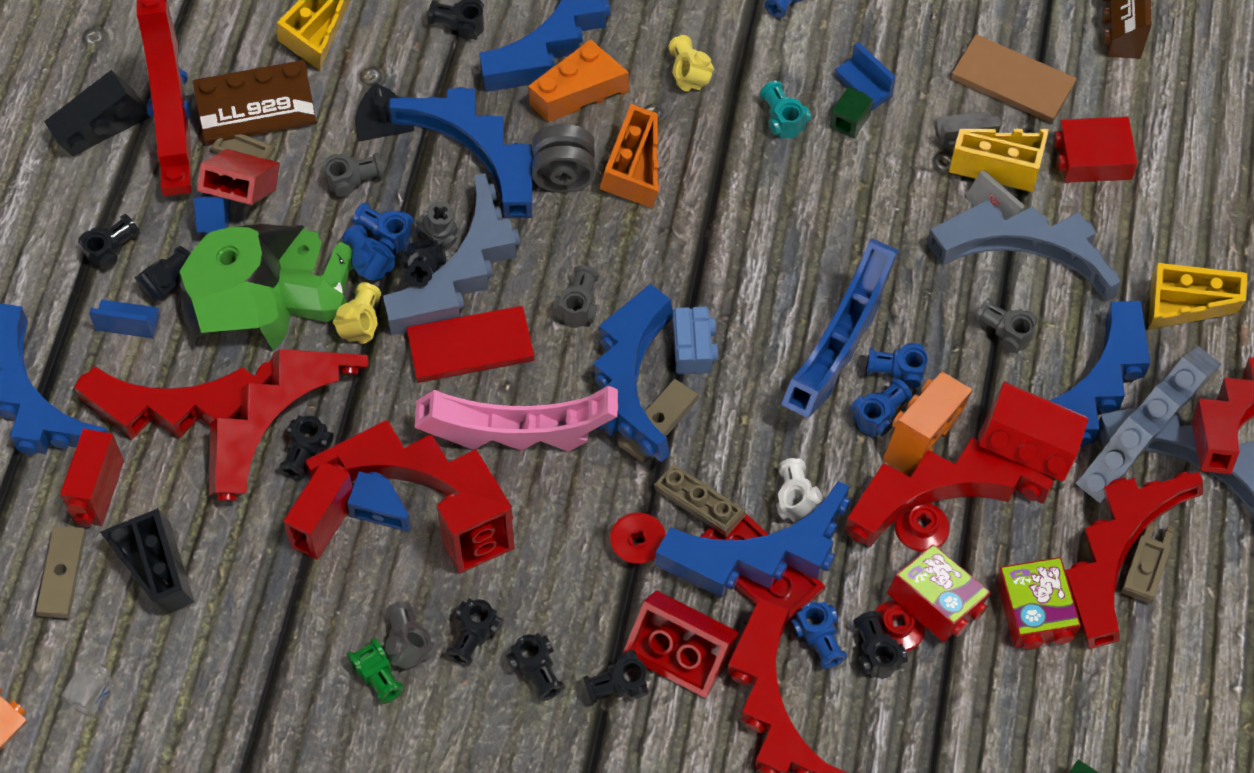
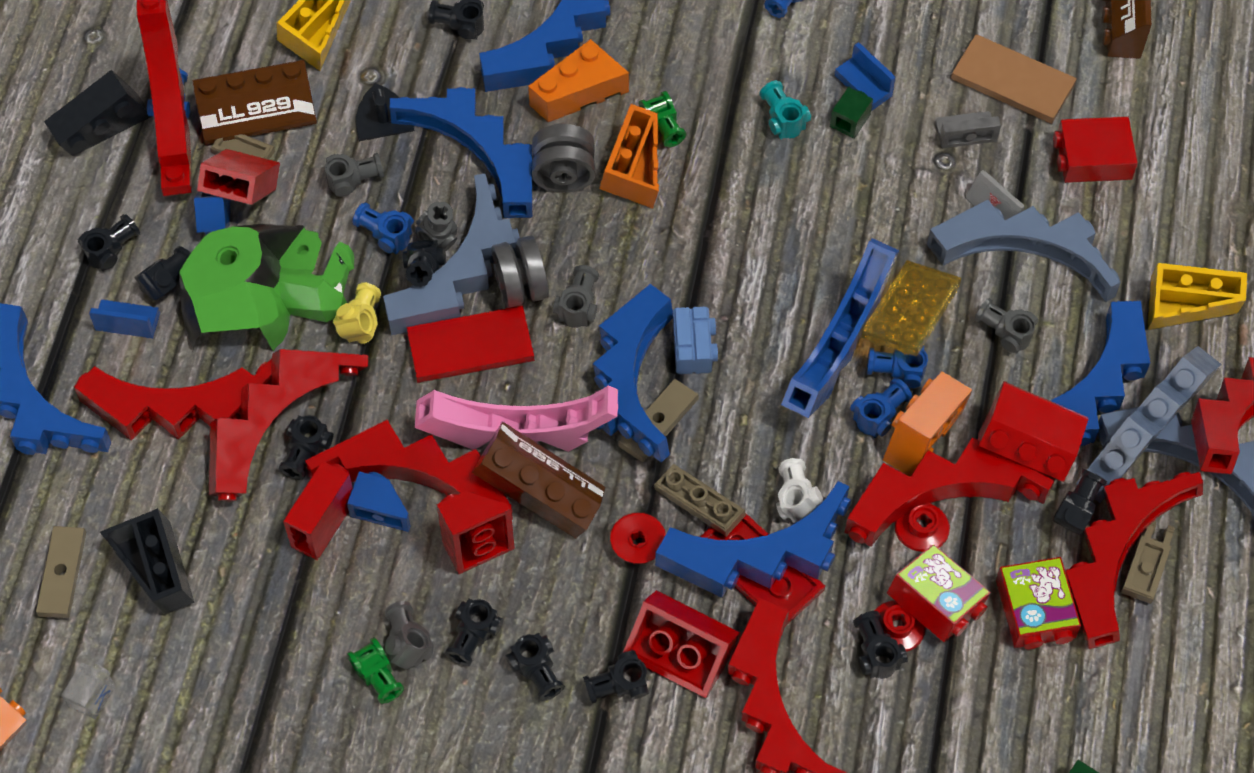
(92, 478): red brick -> none
(369, 256): blue connector -> none
(524, 270): none -> flat silver wheel
(540, 480): none -> reddish brown slope
(667, 117): none -> green connector
(691, 67): light yellow connector -> none
(821, 635): blue connector -> none
(911, 308): none -> clear yellow tile
(1007, 157): yellow wedge -> none
(1078, 505): none -> black connector

